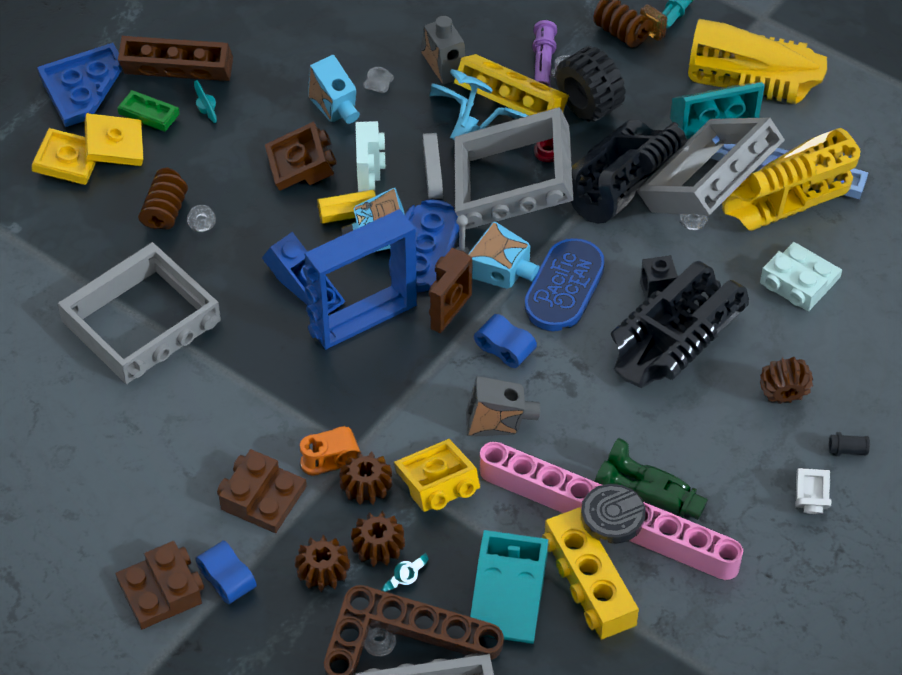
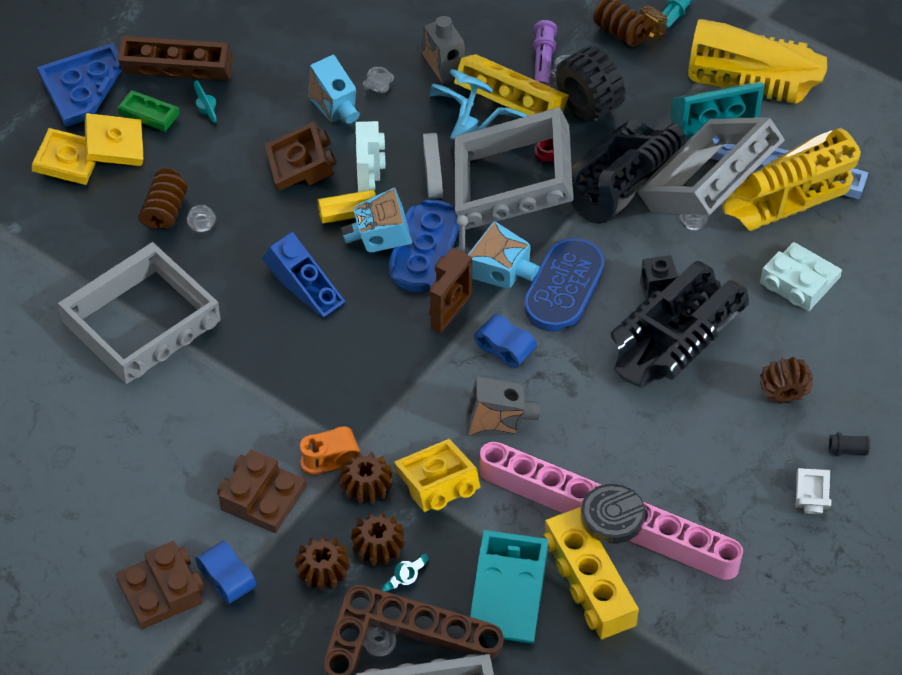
(388, 230): blue window -> none
(652, 484): dark green piece -> none

